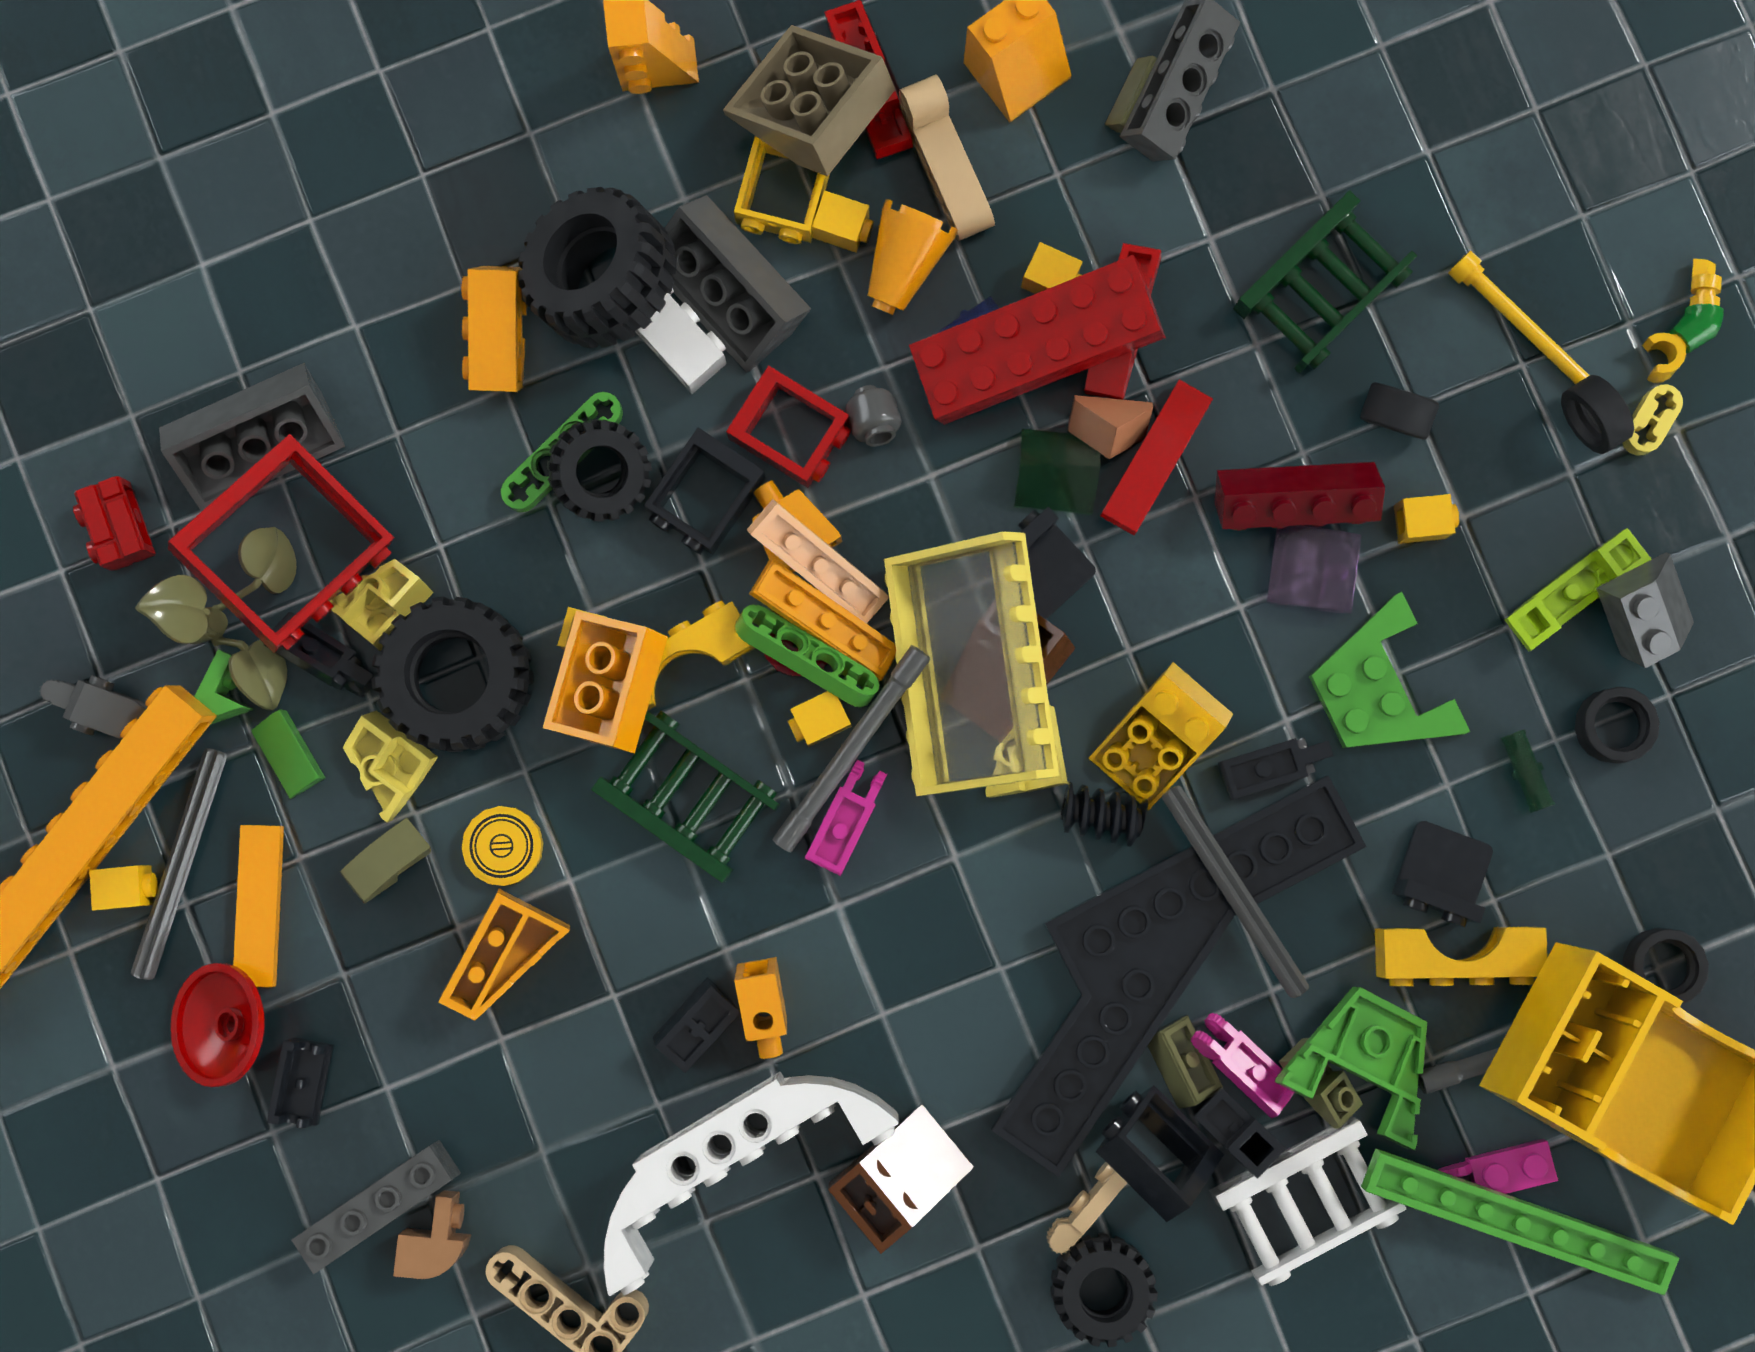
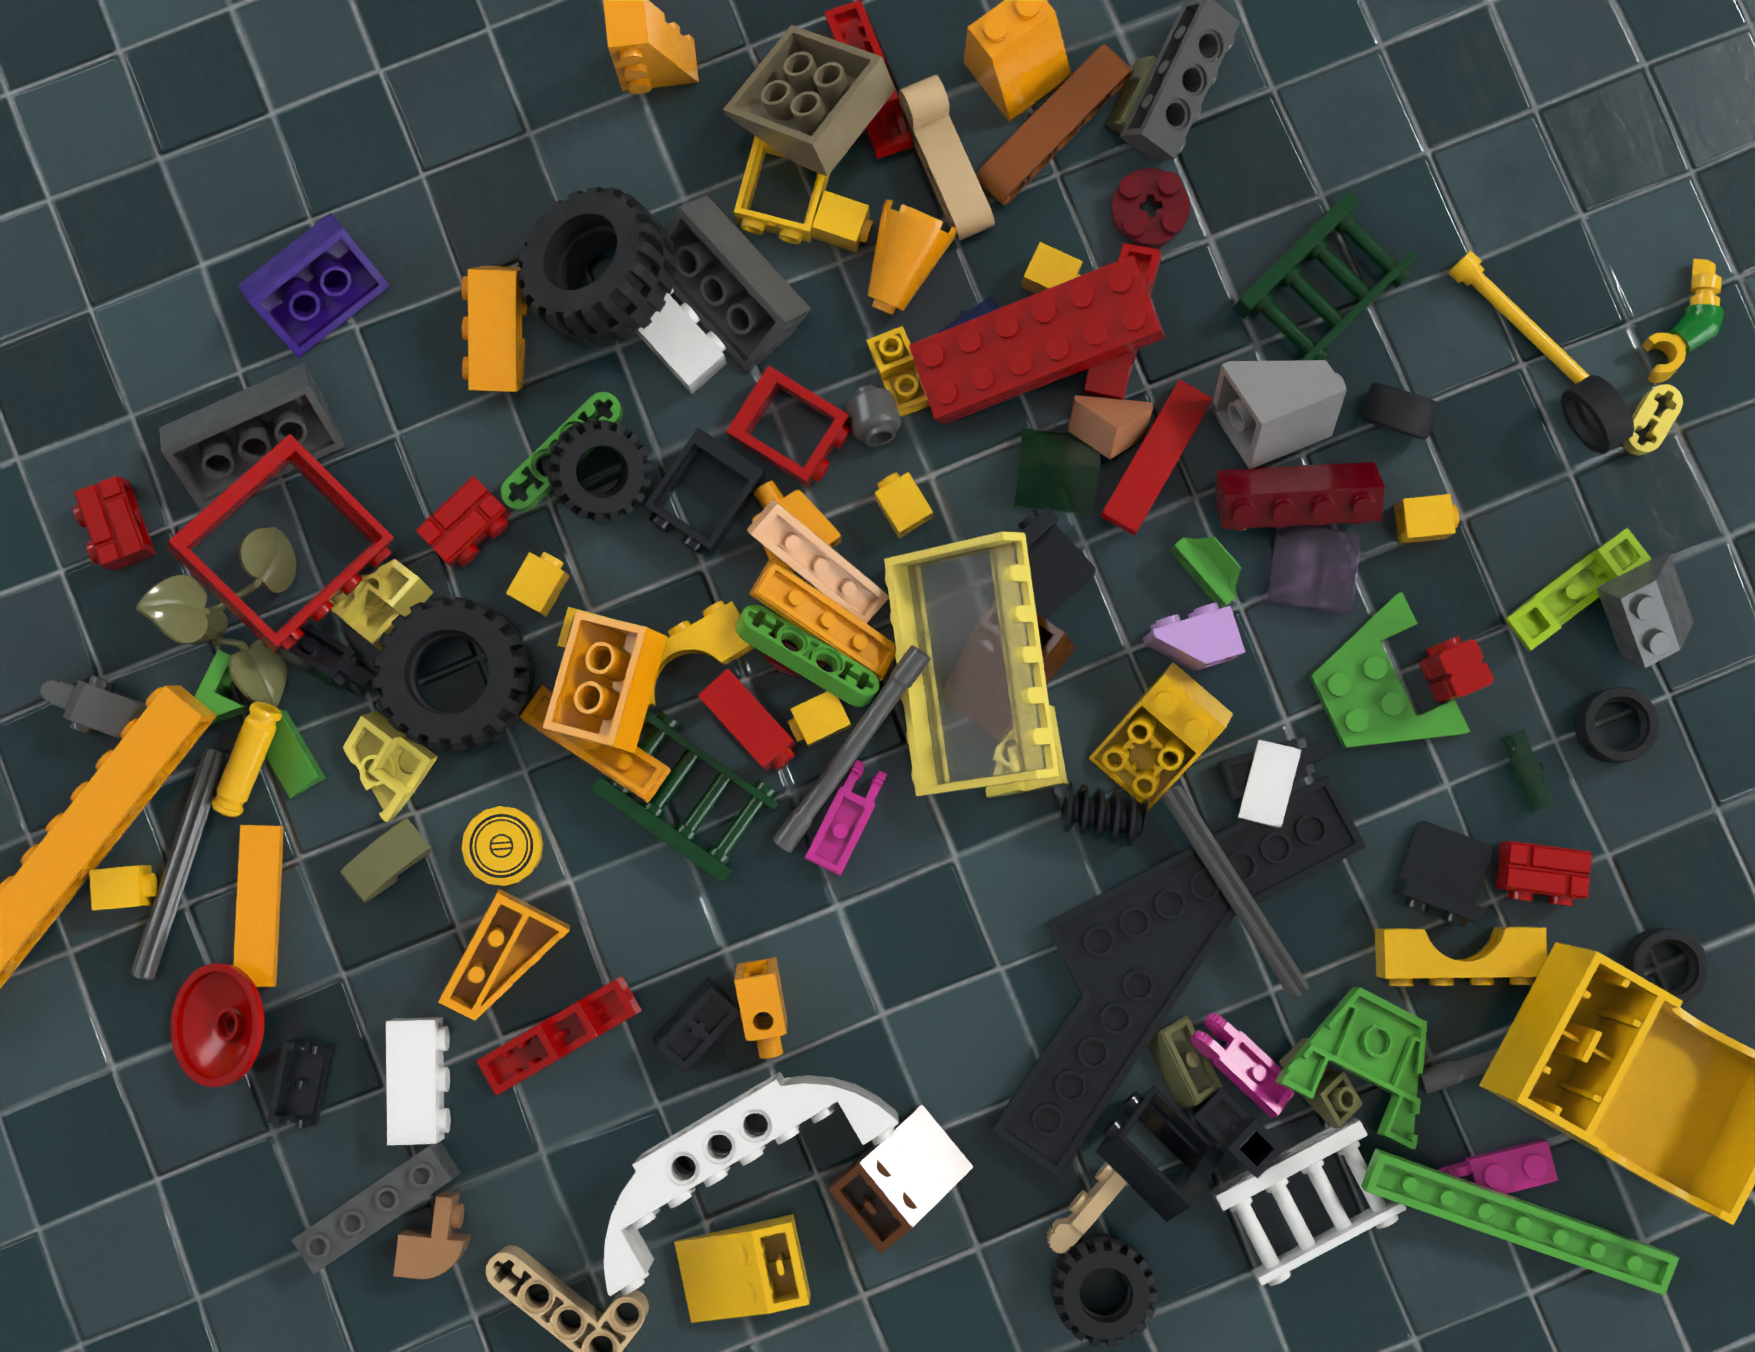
(246, 759): none -> yellow axle
(313, 285): none -> dark purple slope
(416, 1081): none -> white brick
(464, 523): none -> red brick
(538, 582): none -> yellow brick
(559, 1035): none -> red slope
(635, 772): none -> light orange tile
(743, 1270): none -> yellow slope
(748, 721): none -> red window
(898, 370): none -> yellow slope
(902, 503): none -> yellow brick
(1054, 124): none -> dark orange beam
(1163, 189): none -> dark red plate
(1201, 640): none -> lavender slope
(1210, 567): none -> bright green slope
(1269, 783): none -> white slope
(1277, 406): none -> light grey slope
(1455, 669): none -> red brick
(1543, 871): none -> red brick

